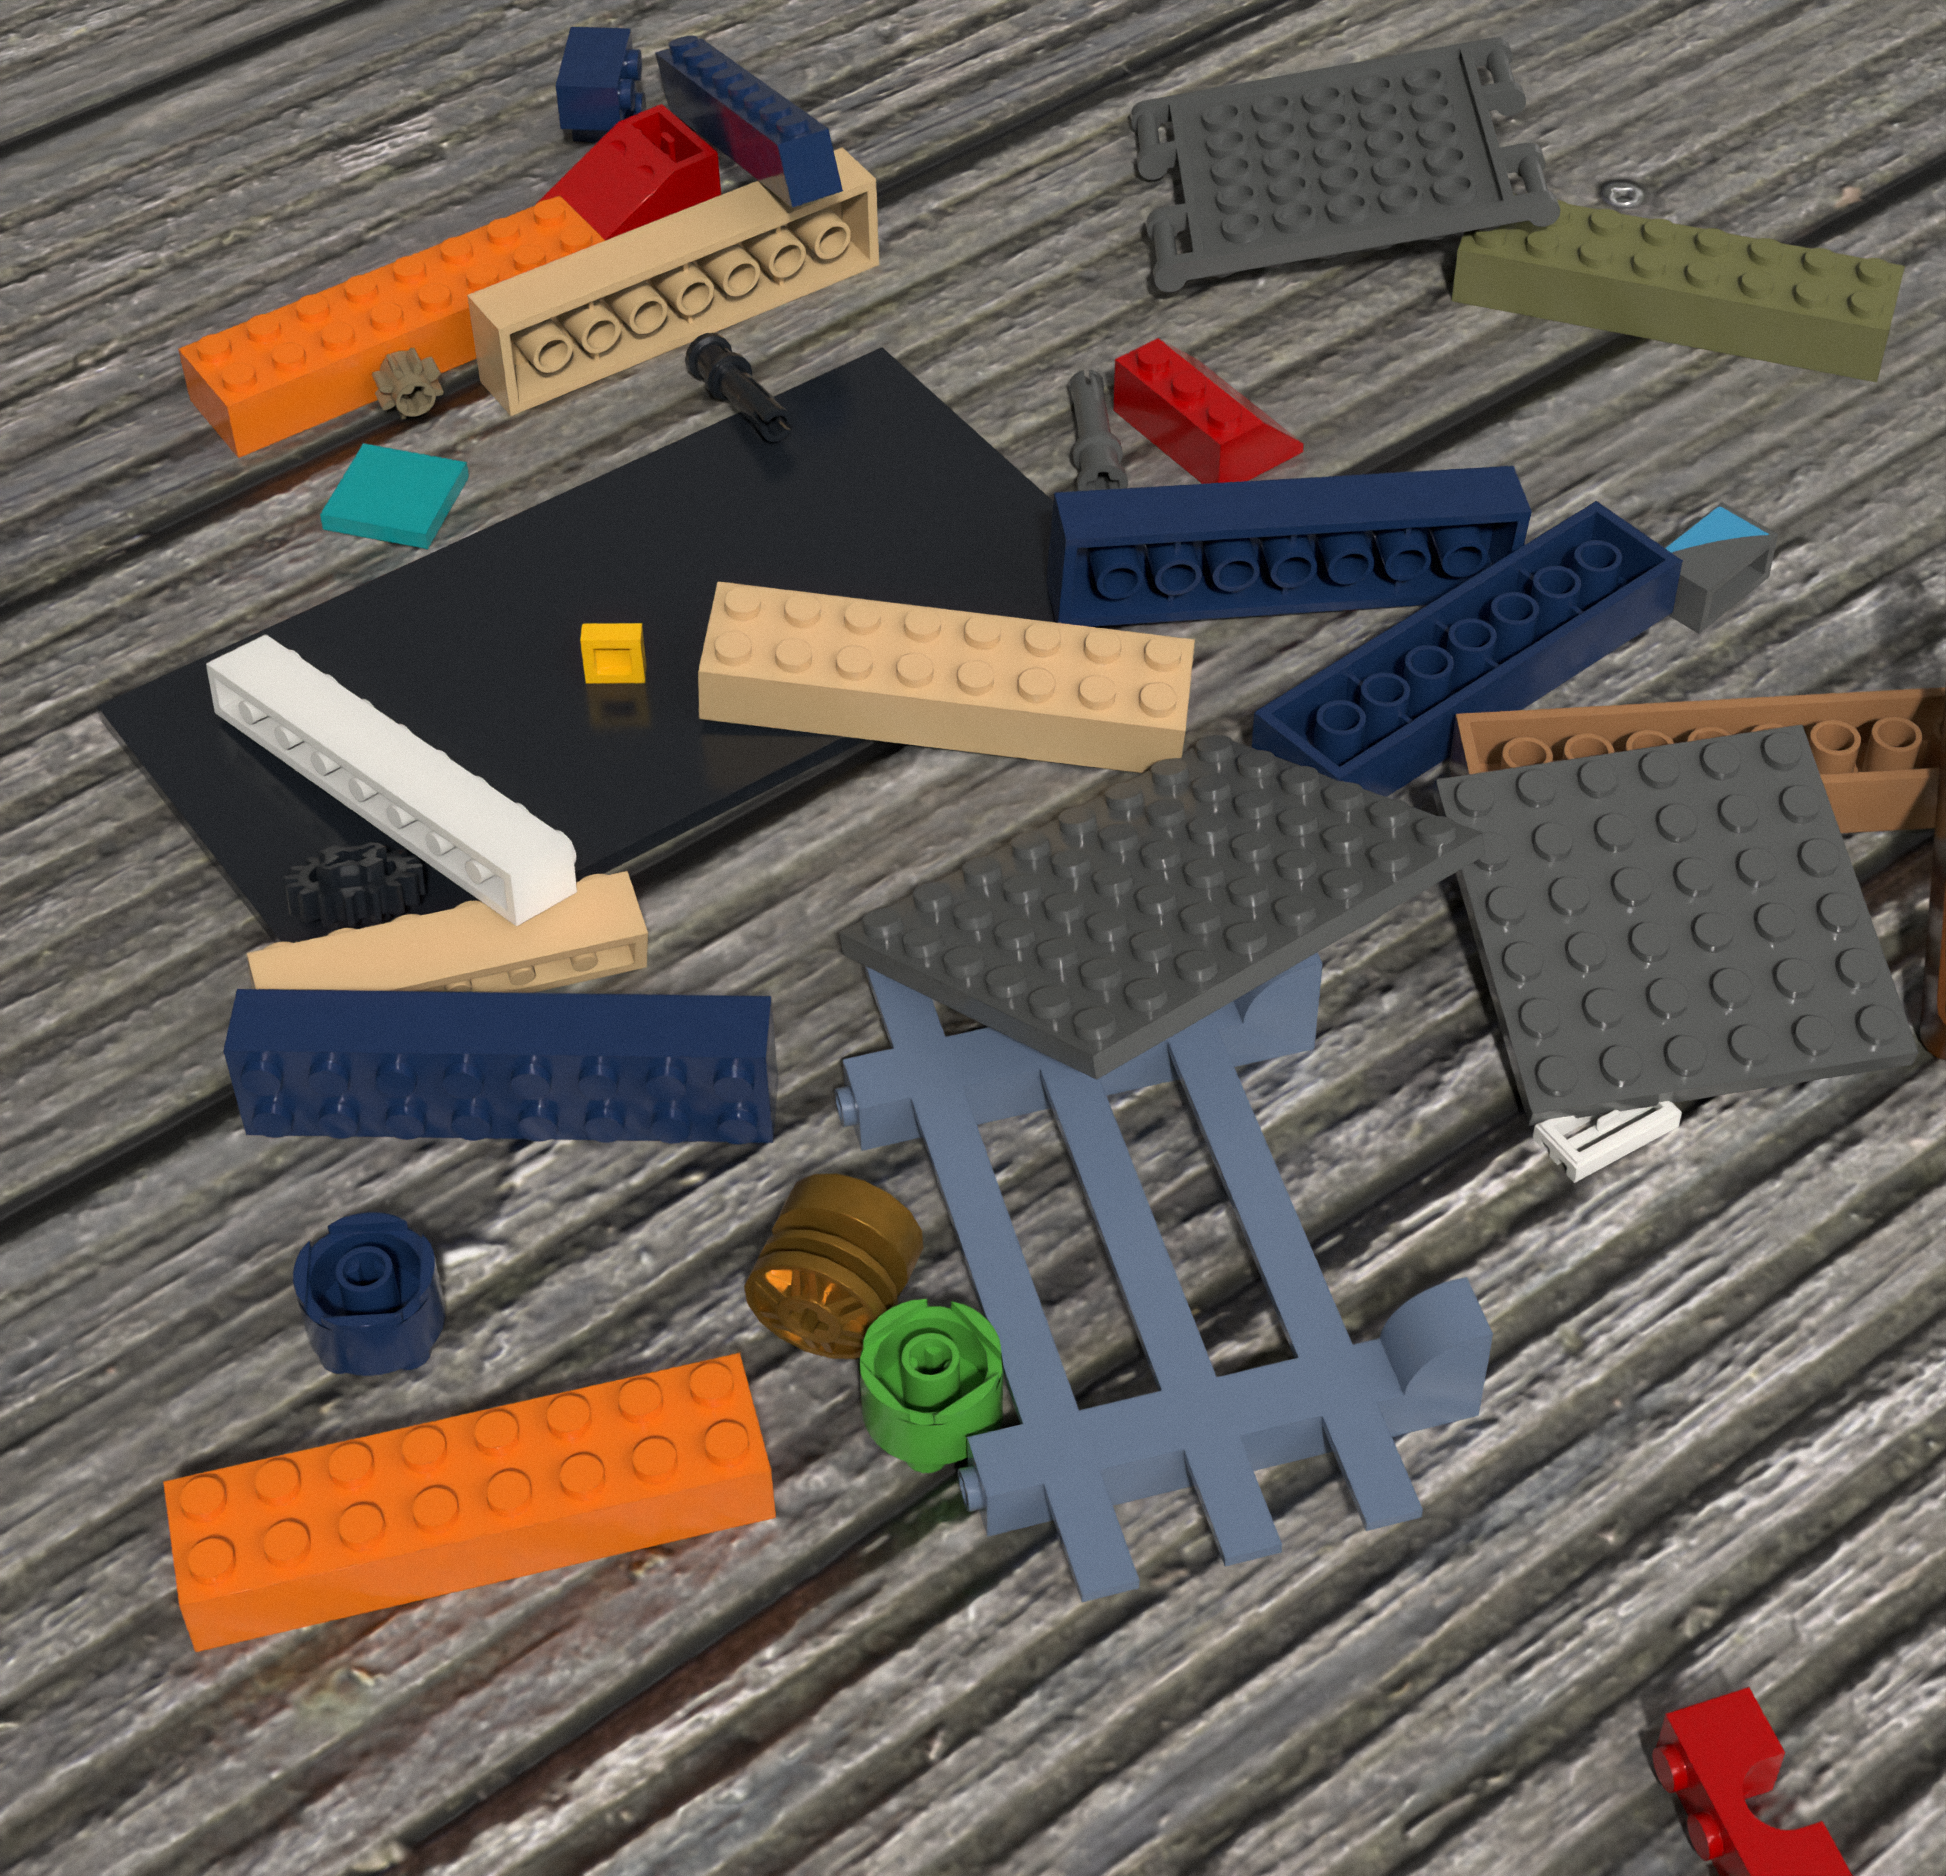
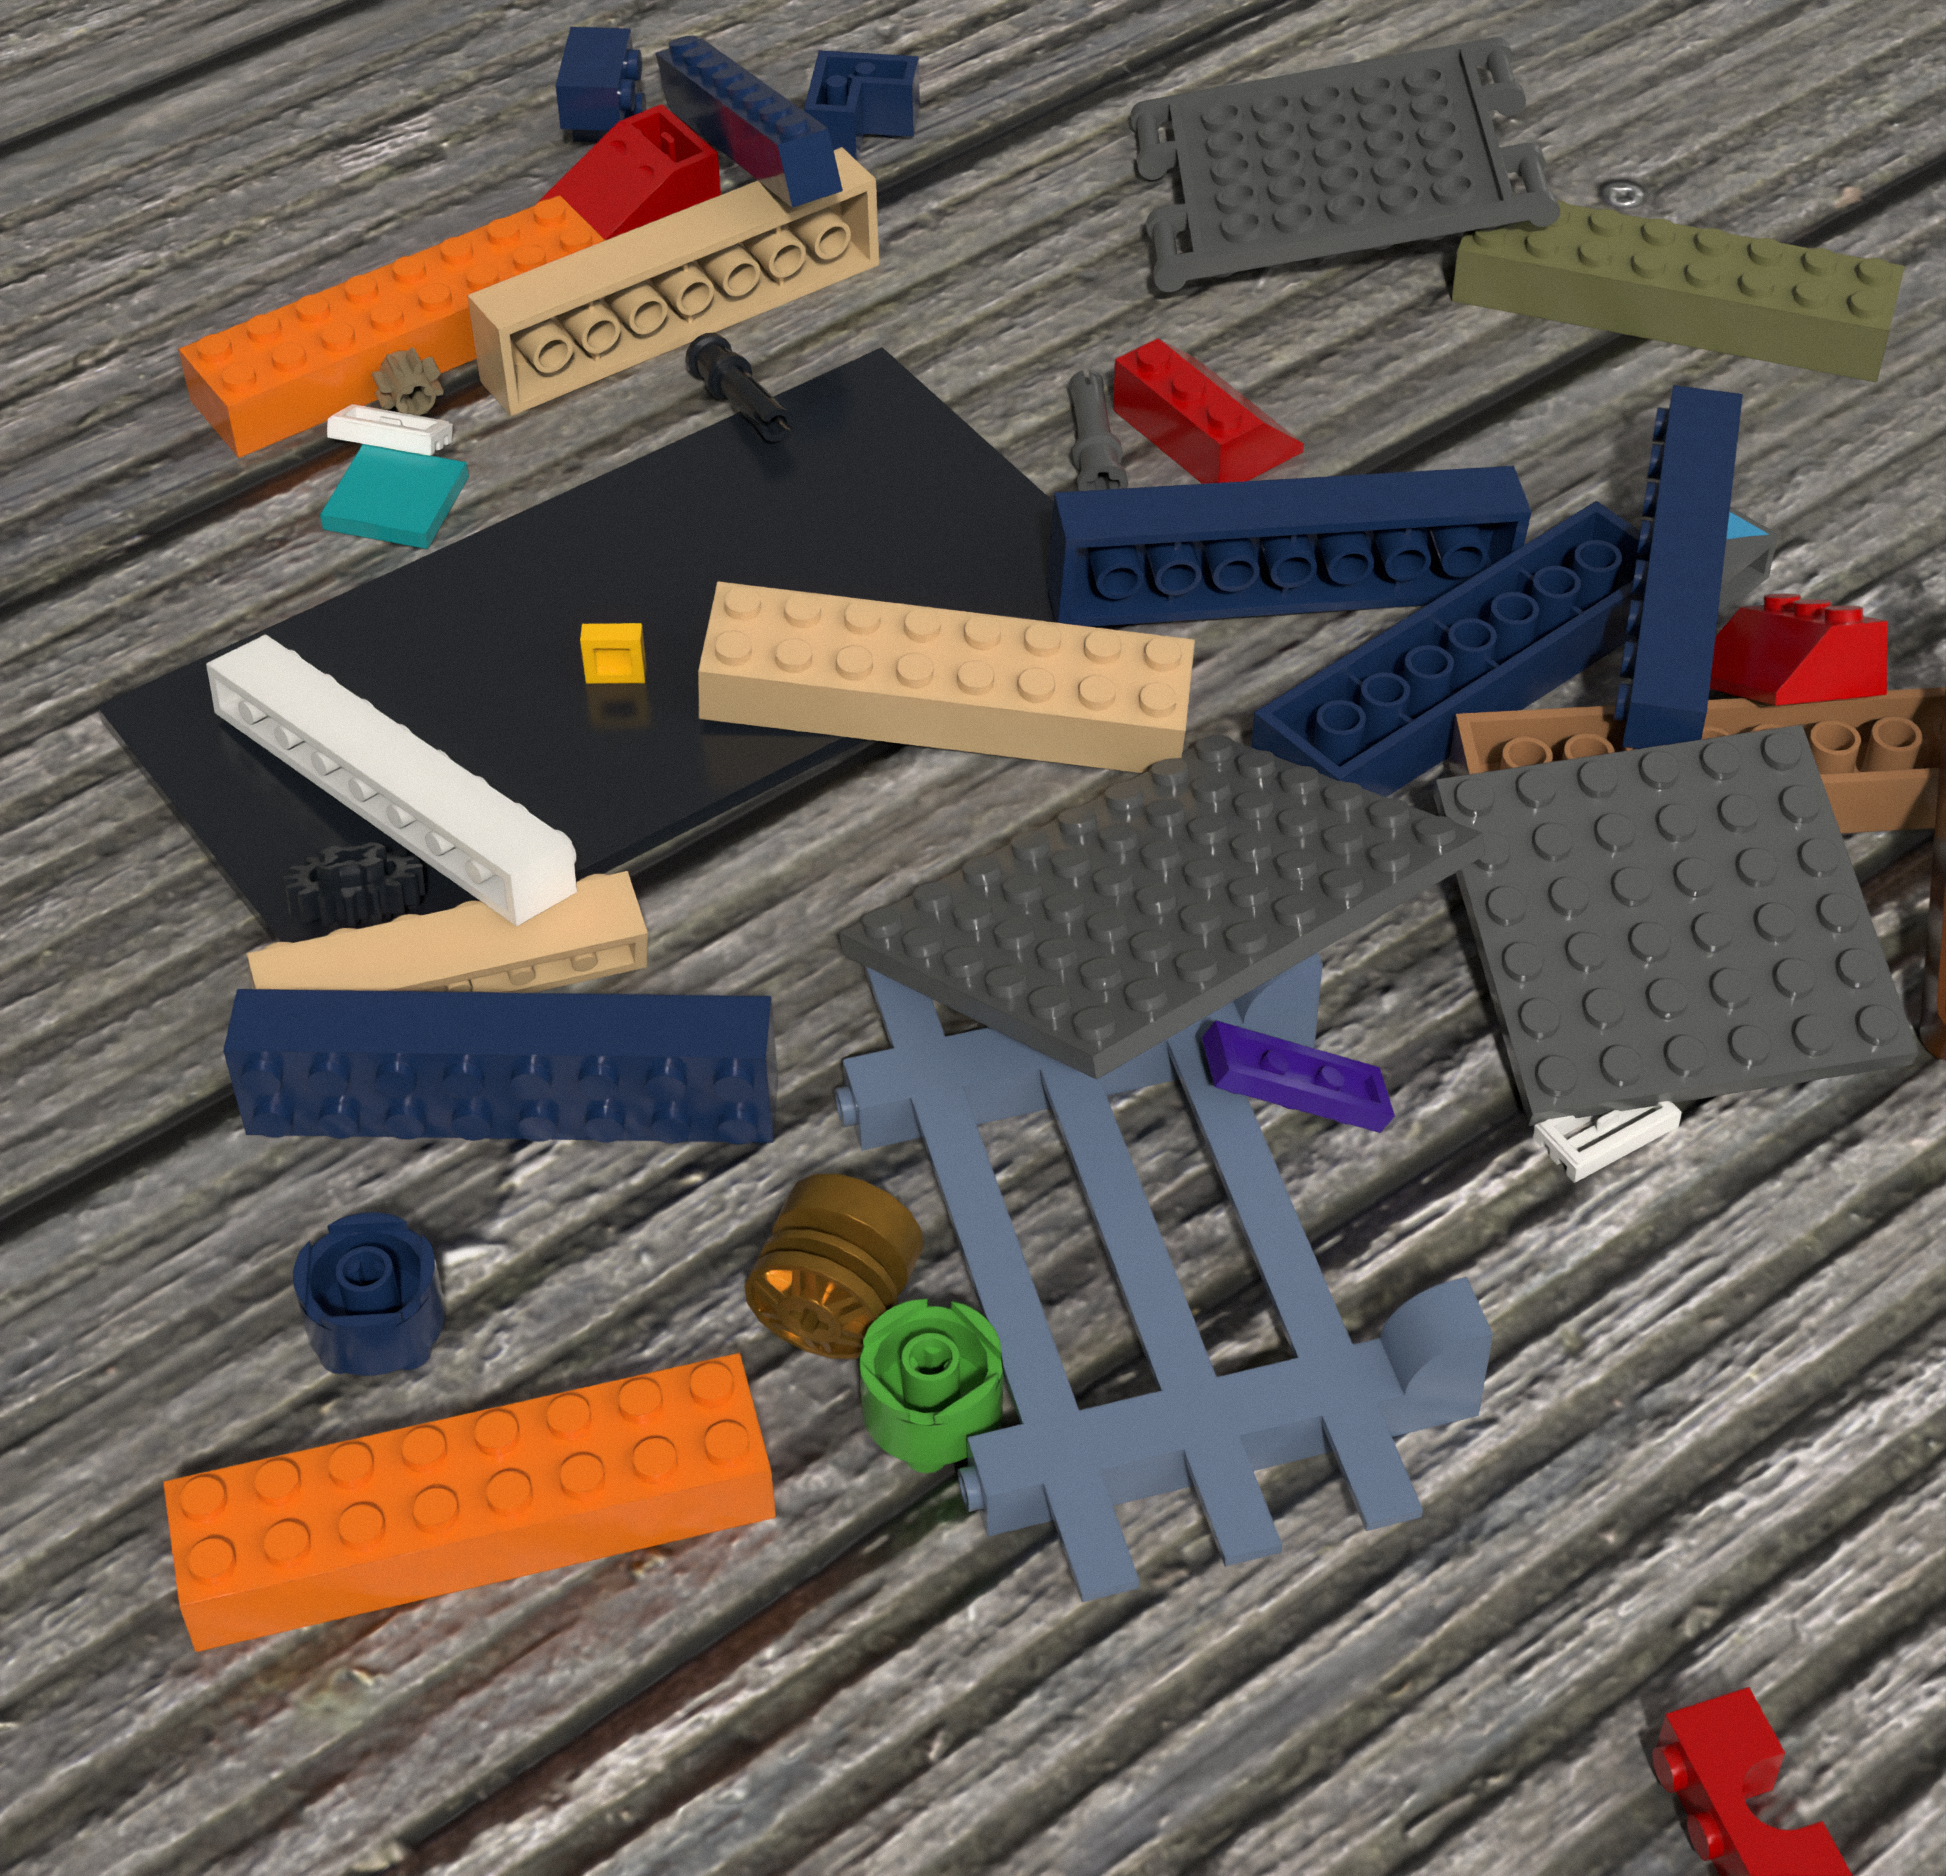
(389, 429): none -> white tile
(864, 96): none -> dark blue brick
(1297, 1077): none -> dark purple plate
(1683, 569): none -> dark blue brick
(1800, 652): none -> red slope

